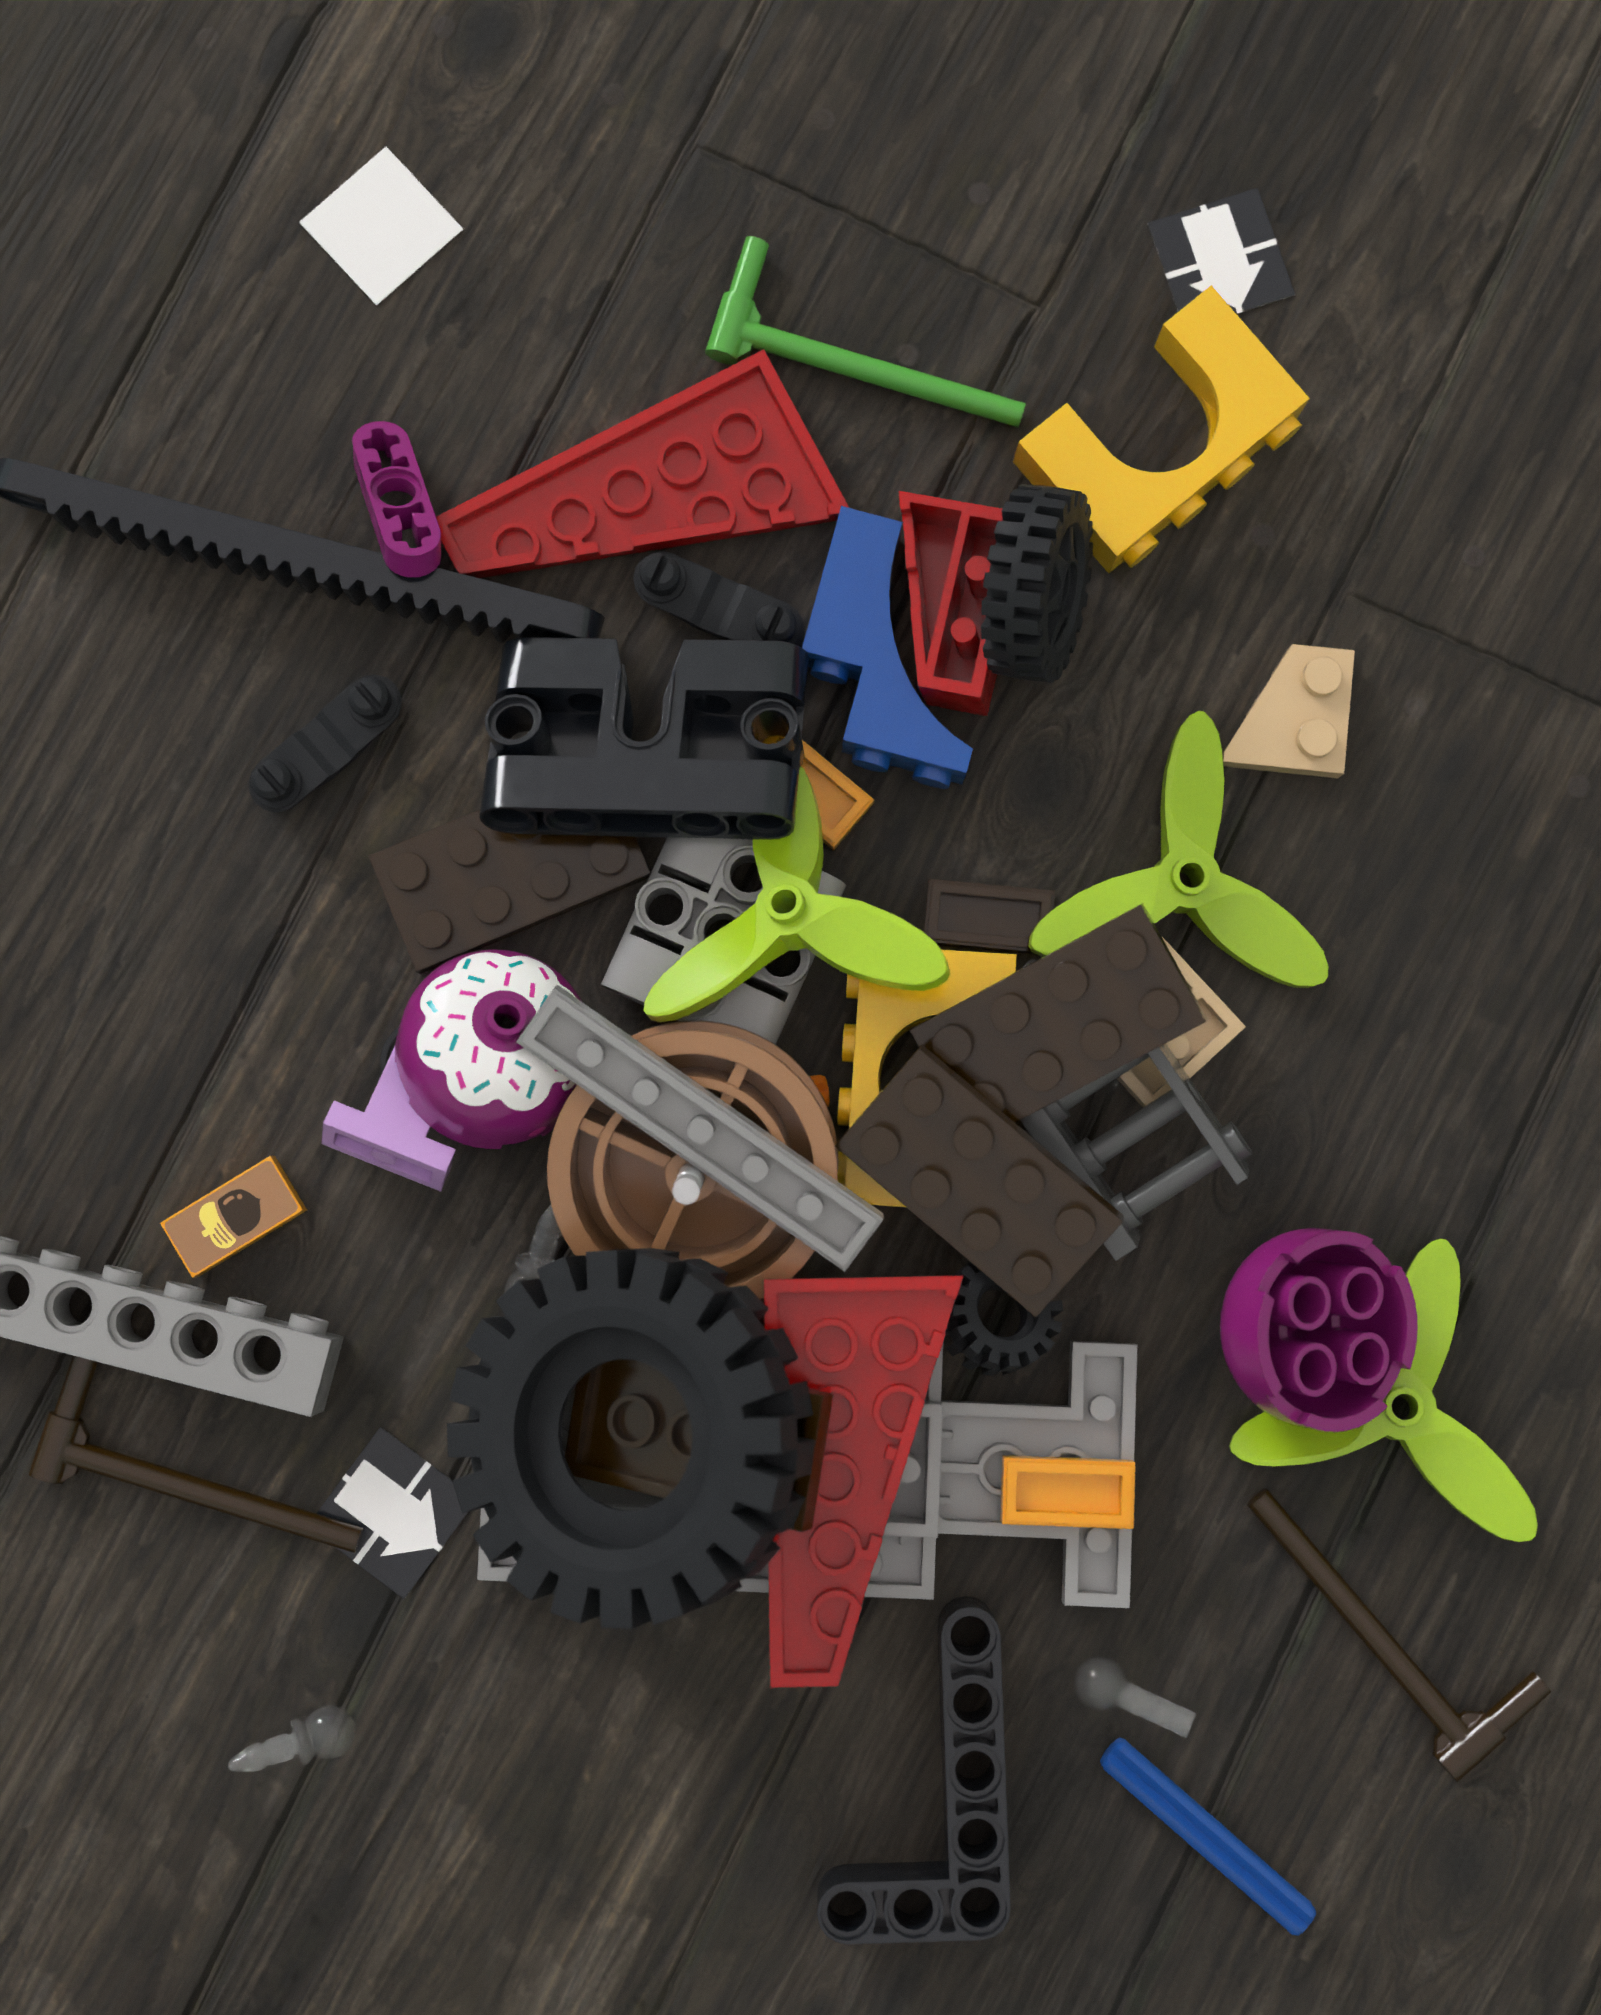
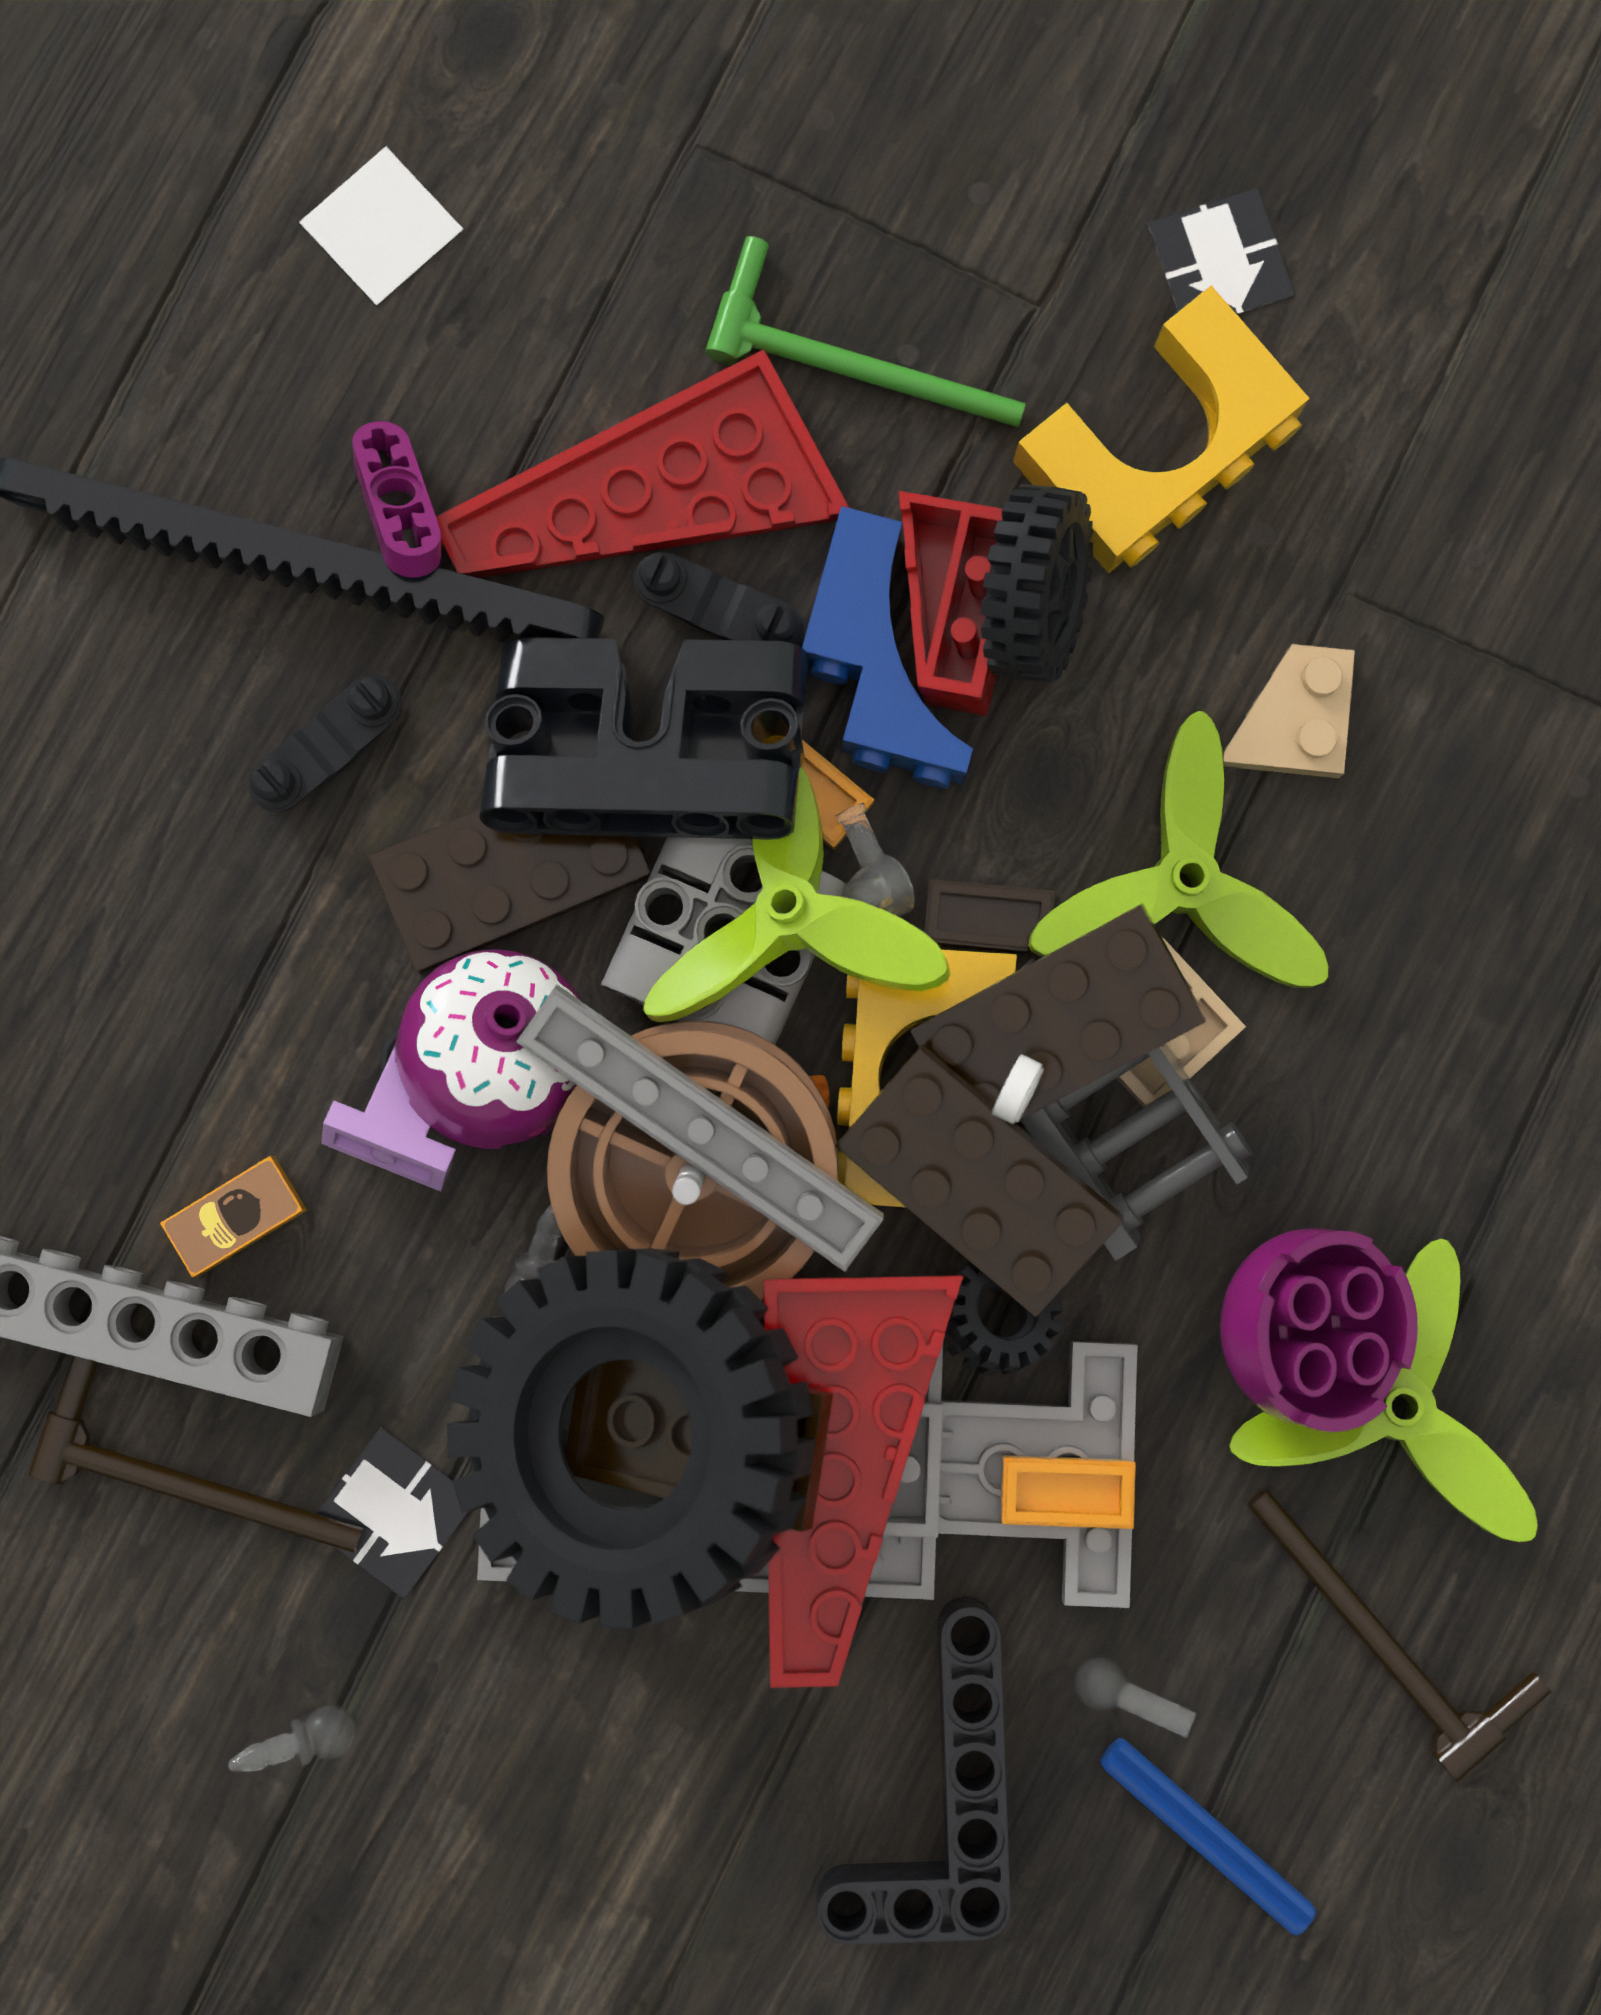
(882, 878): none -> clear bar
(1018, 1089): none -> white tile

